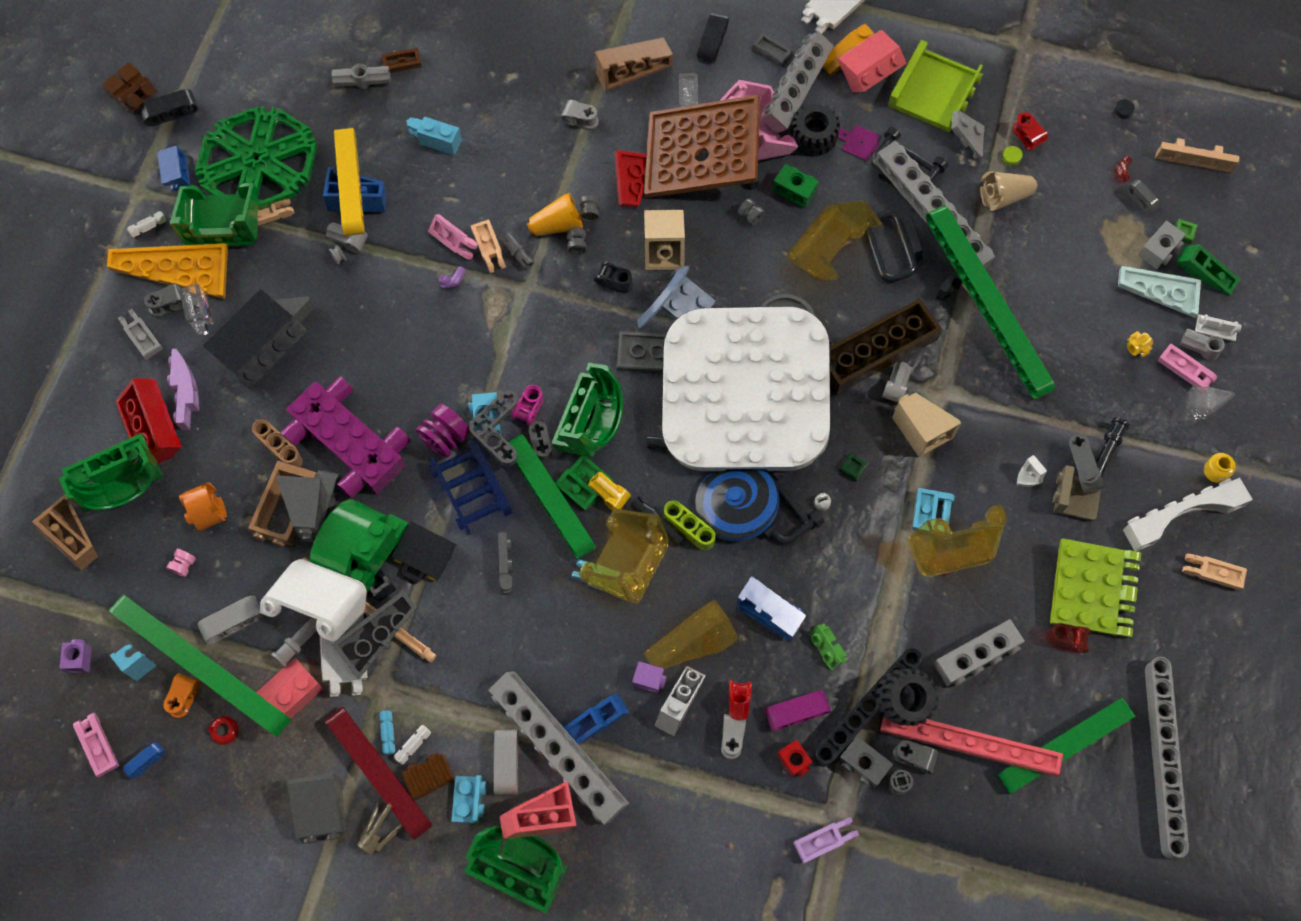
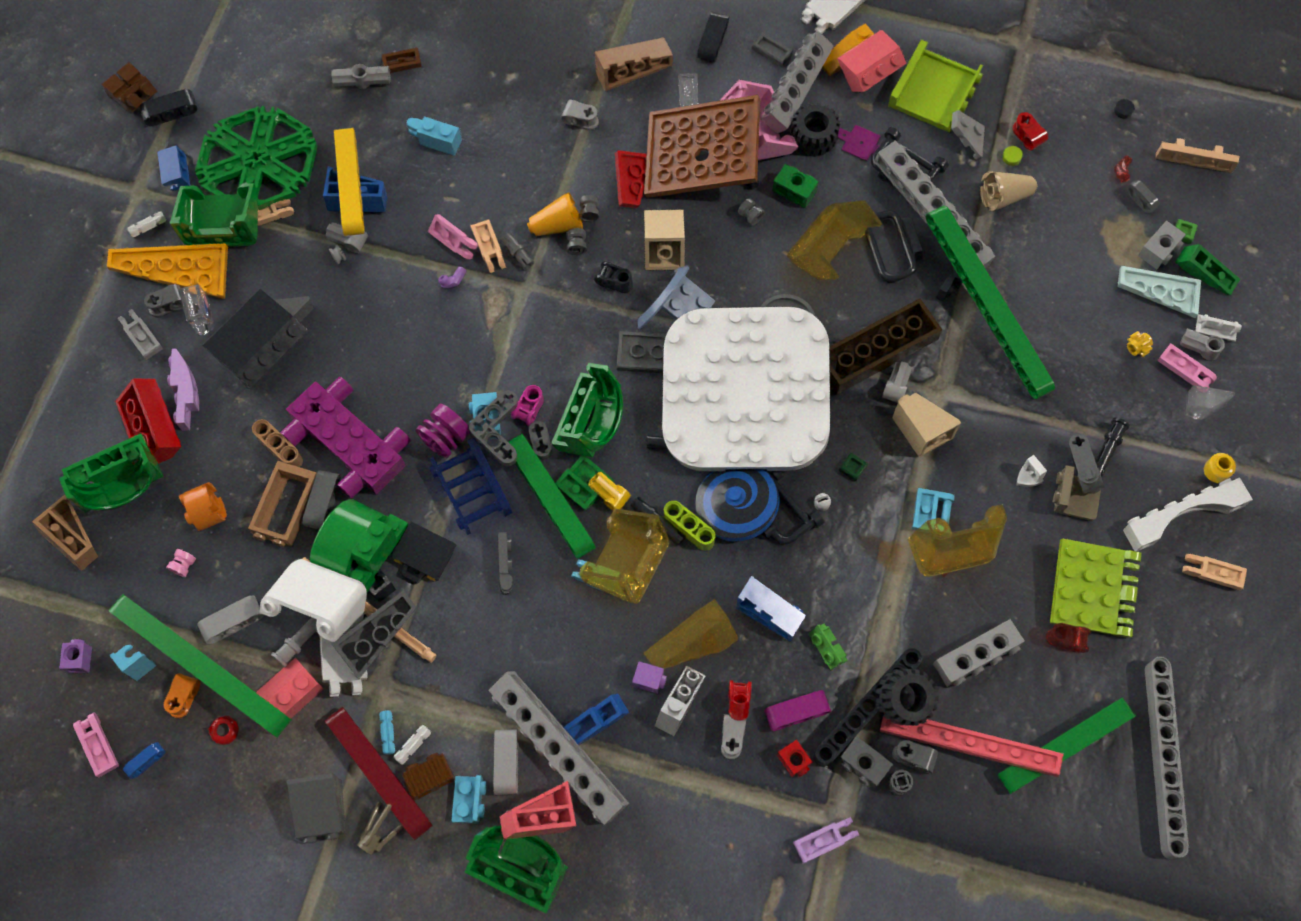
(305, 504): dark grey slope -> none

